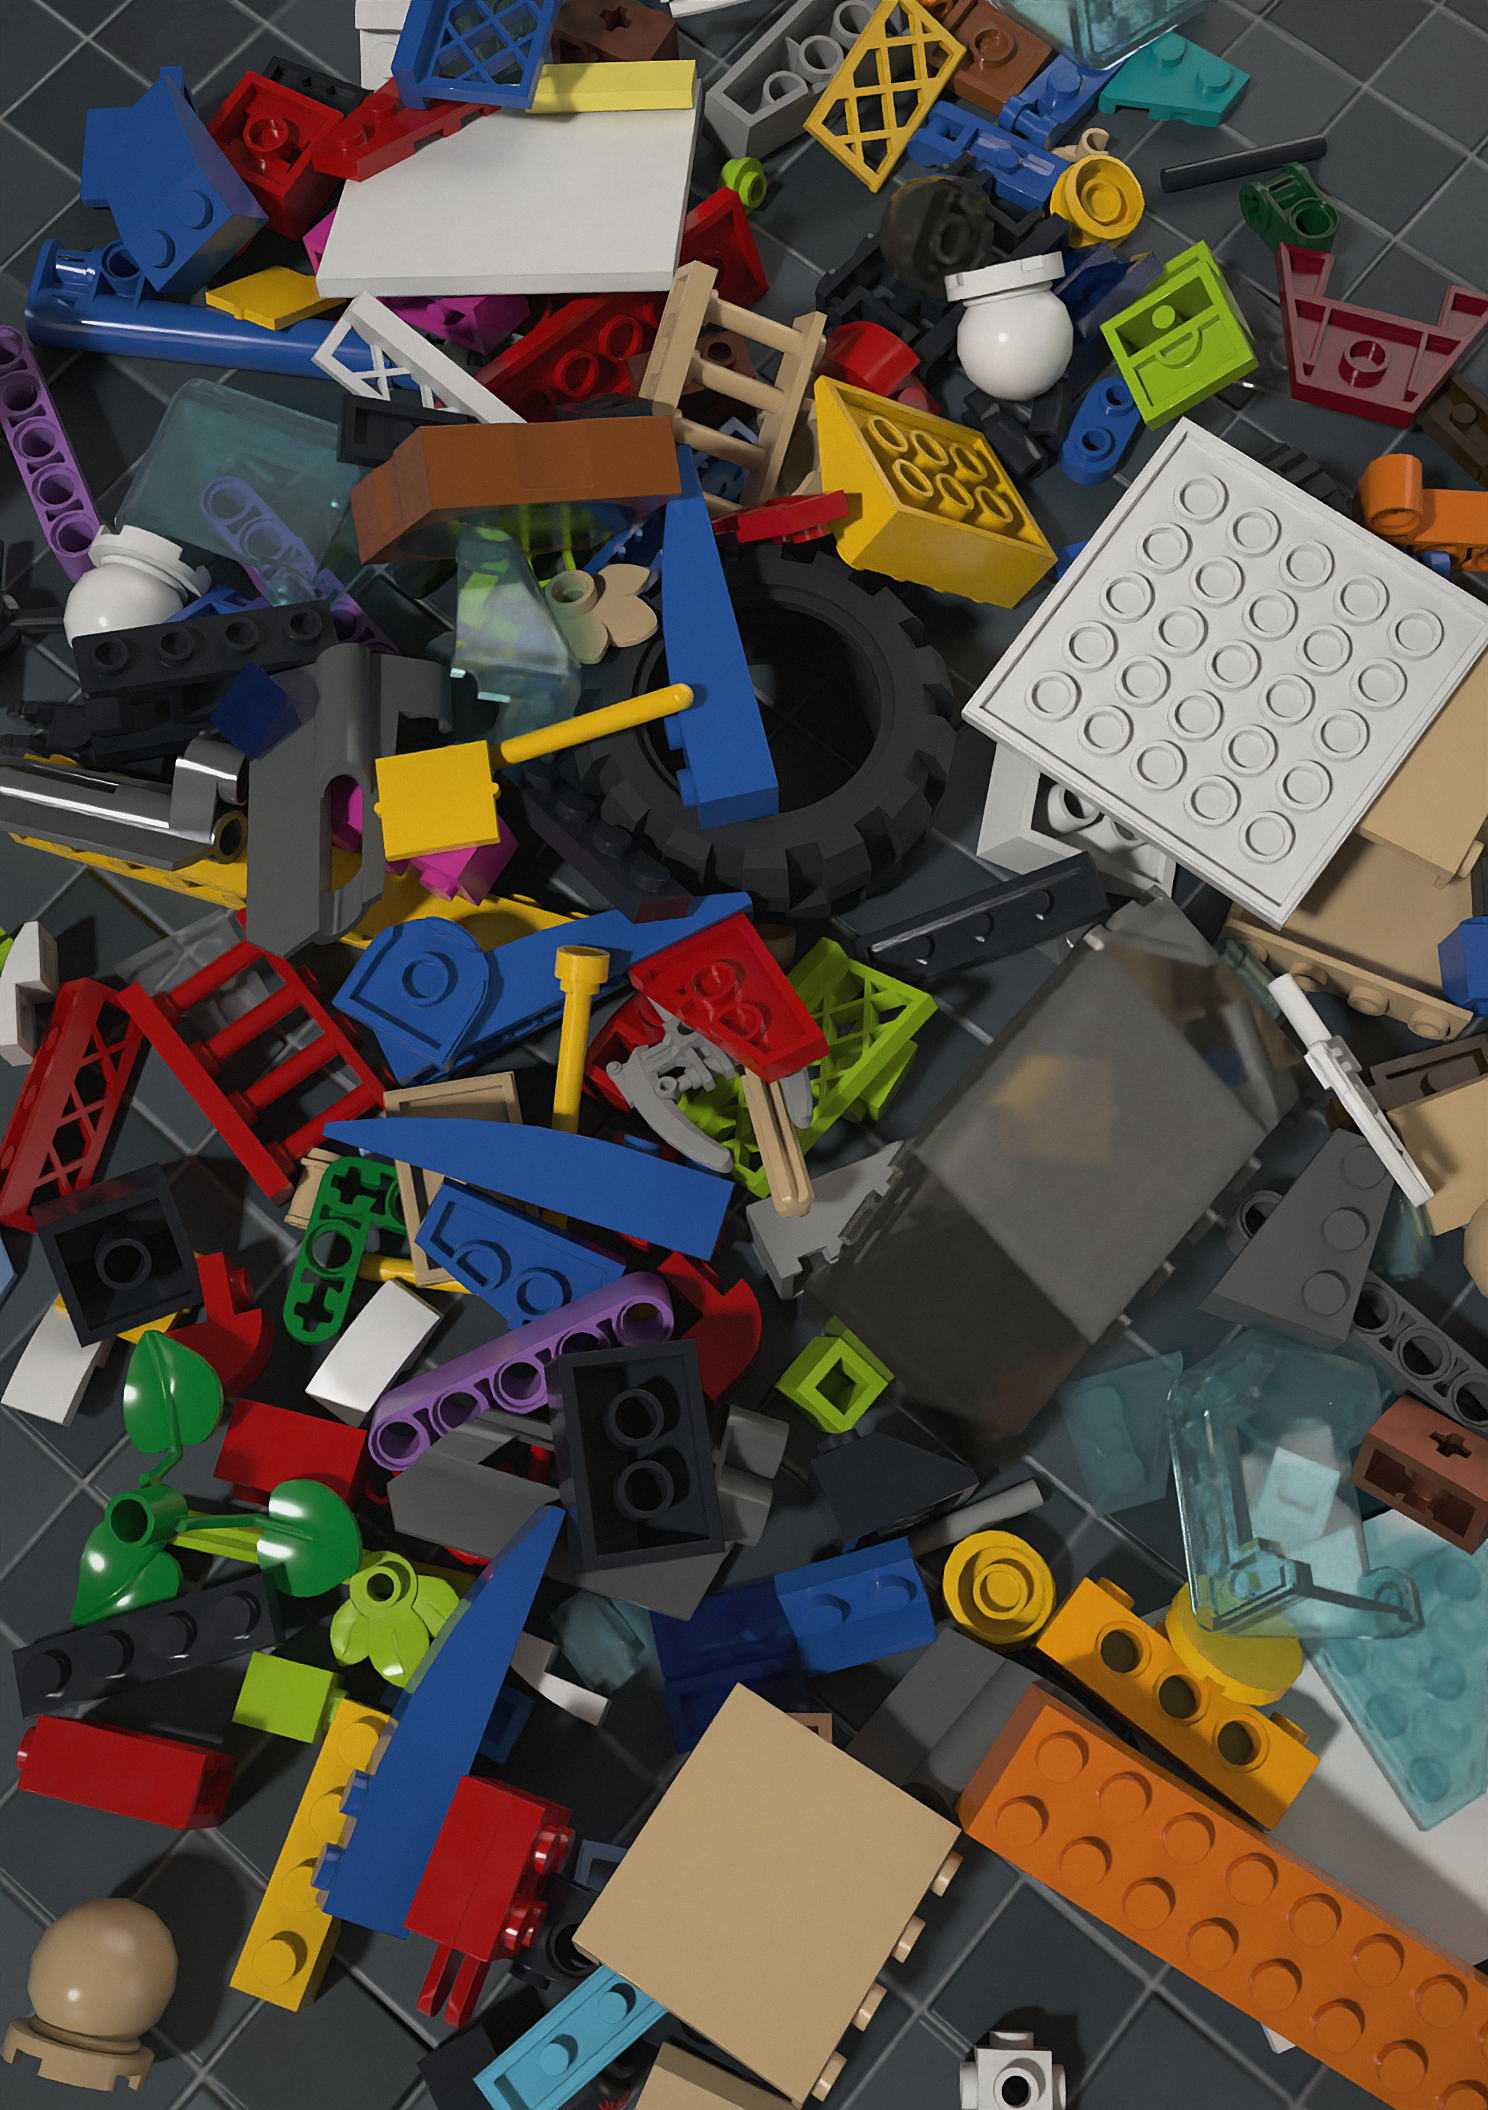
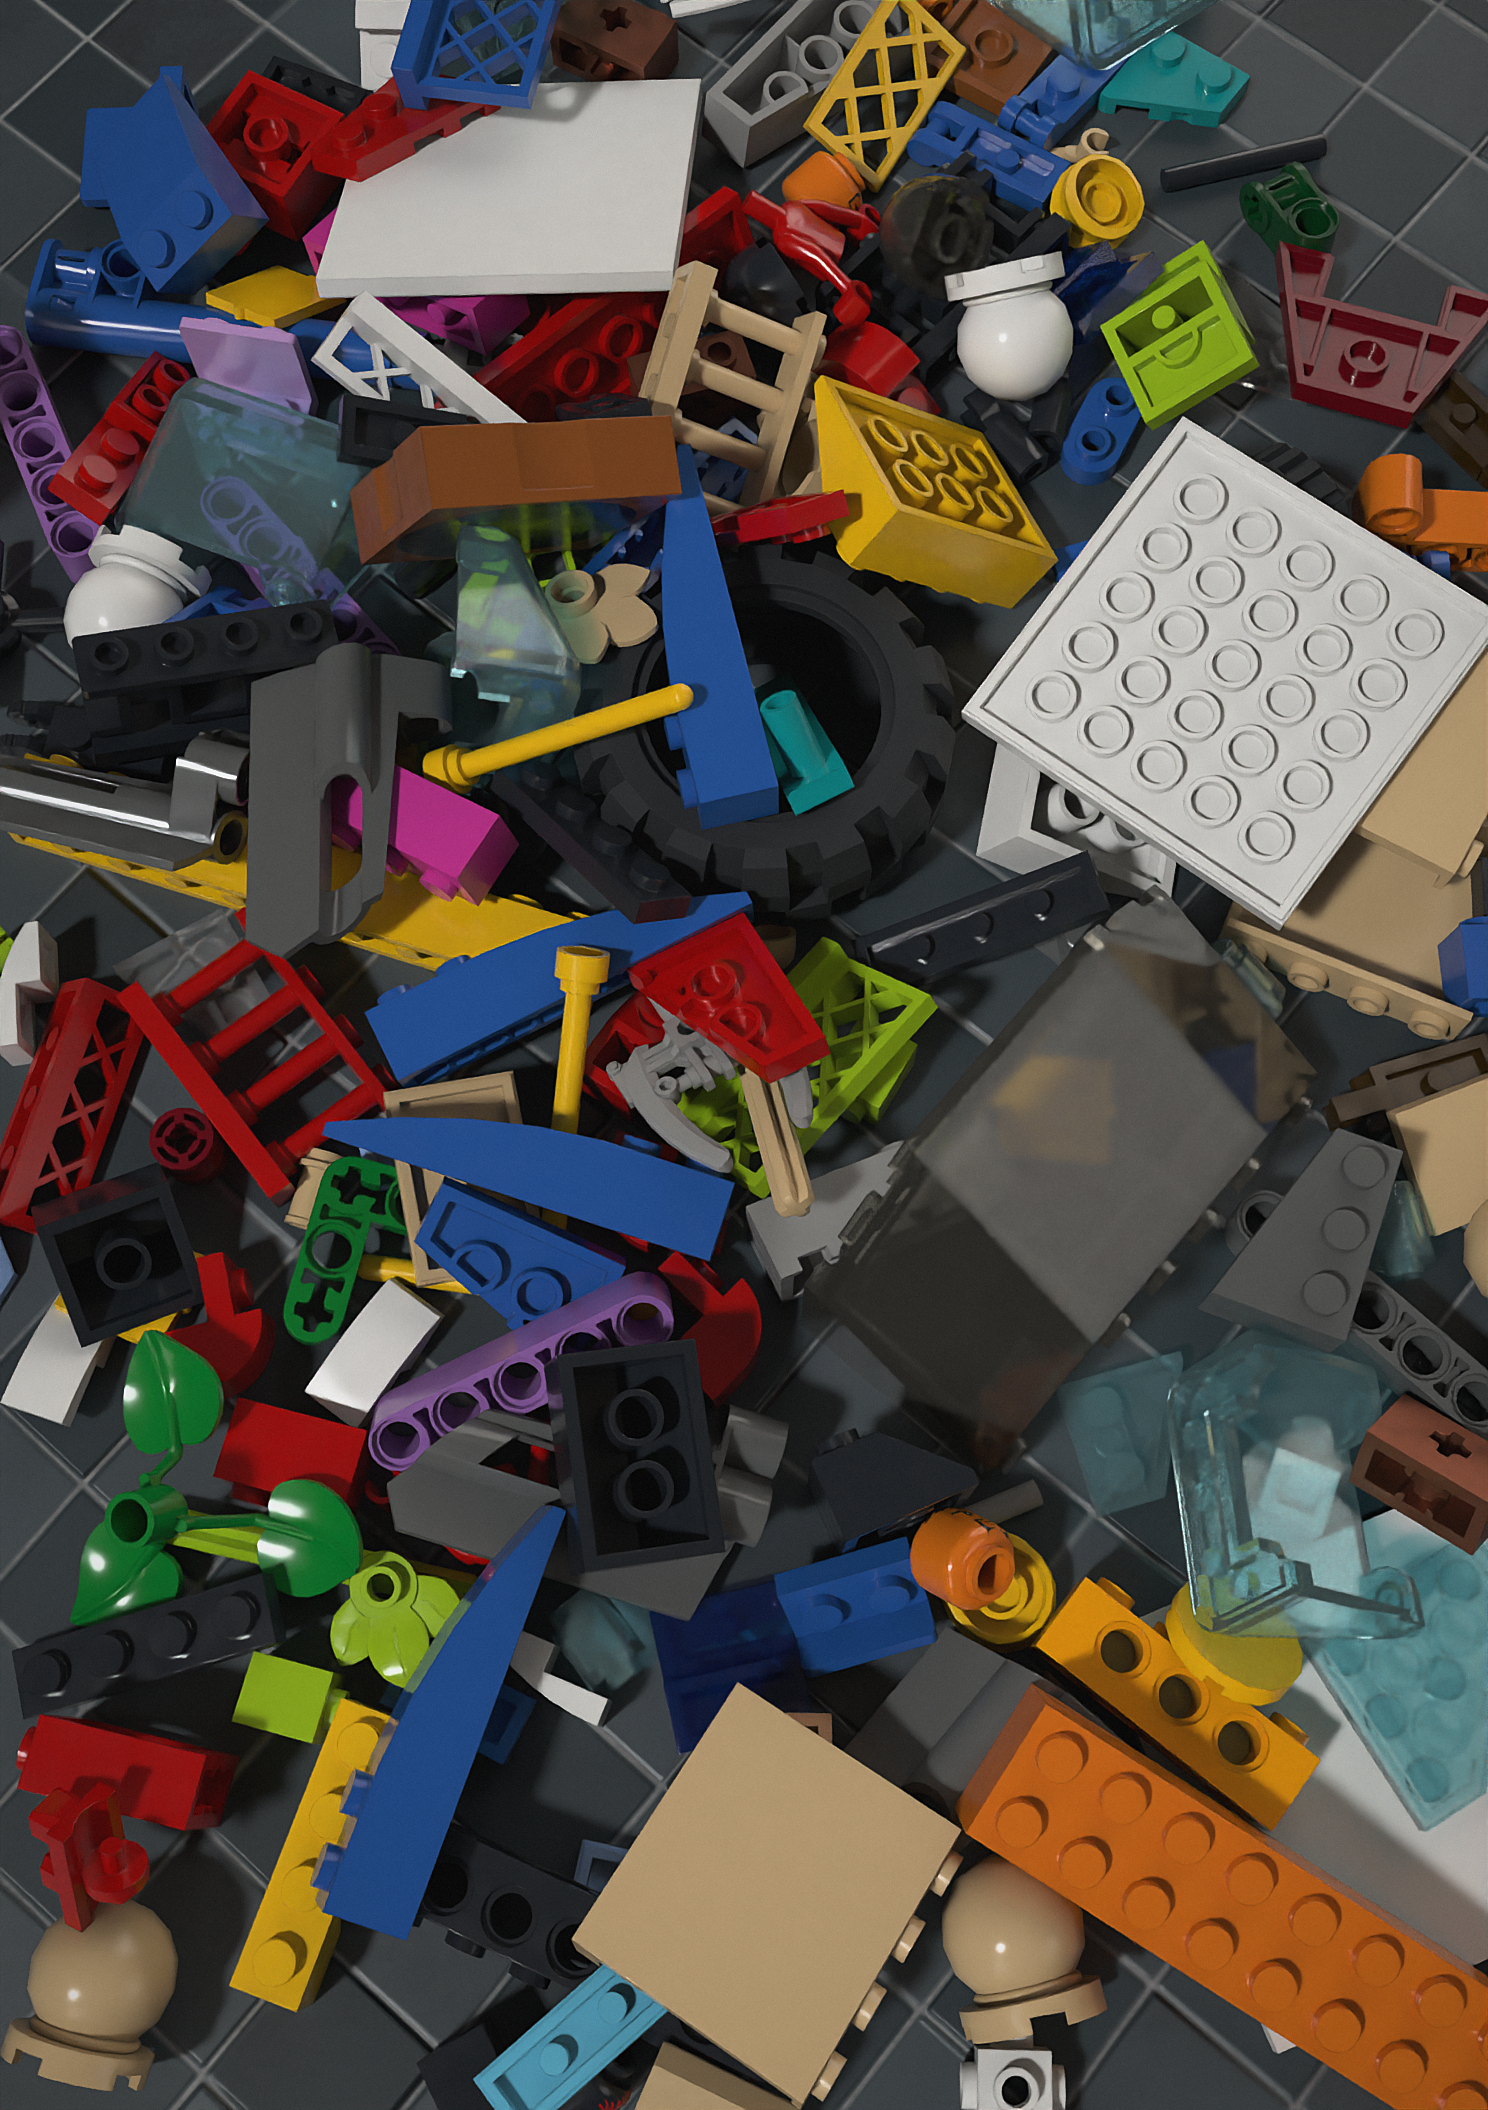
(87, 1852): none -> red hips
(107, 460): none -> red slope
(196, 1158): none -> dark red wheel
(251, 360): none -> lavender bracket
(254, 712): clear blue slope -> none
(421, 988): blue tile -> none
(437, 800): yellow piece -> none
(485, 1887): red brick -> none
(615, 87): light yellow tile -> none
(747, 179): lime plate -> none
(763, 285): none -> black cylinder
(799, 748): none -> teal piece
(816, 246): none -> red piece
(826, 179): none -> orange head
(830, 1384): lime brick -> none
(962, 1558): none -> orange head
(1016, 1951): none -> tan tile
(1338, 1070): white bar -> none

